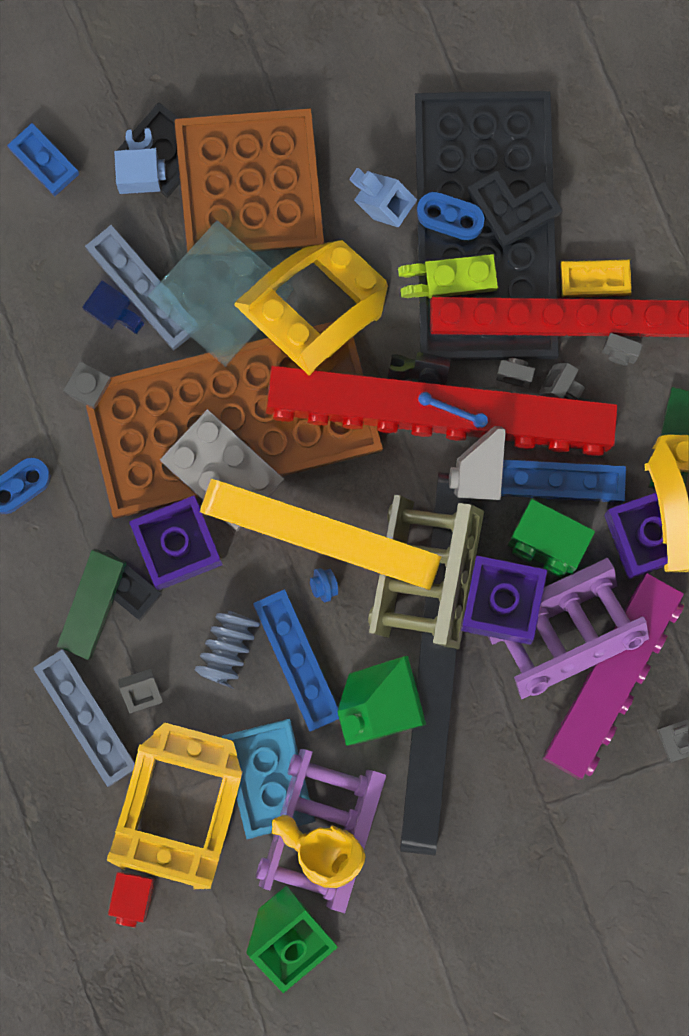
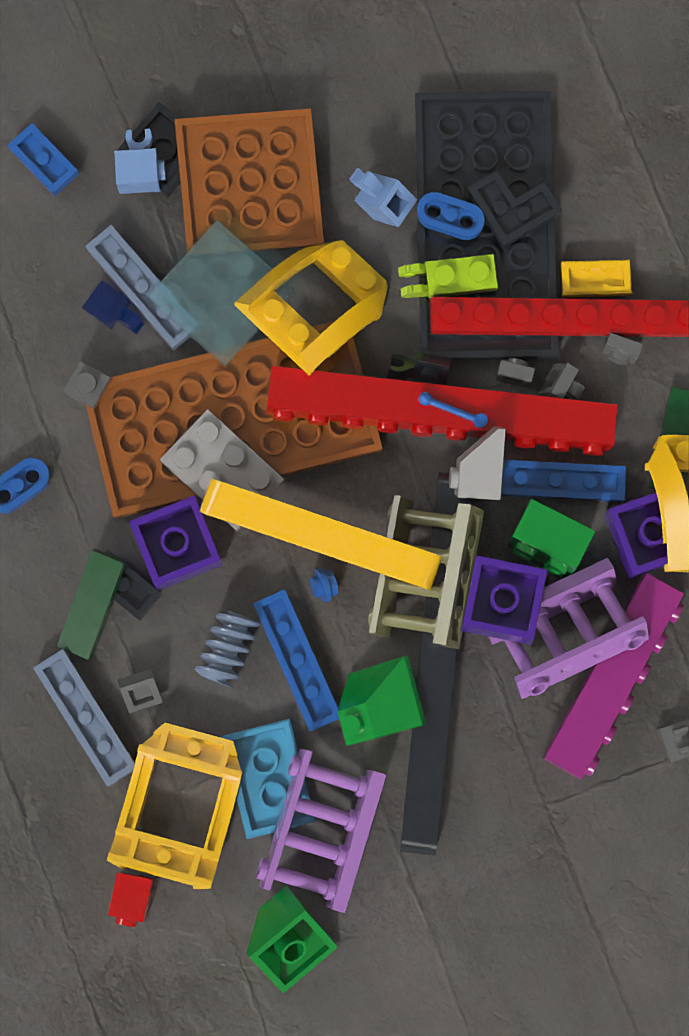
(326, 855): yellow piece -> none

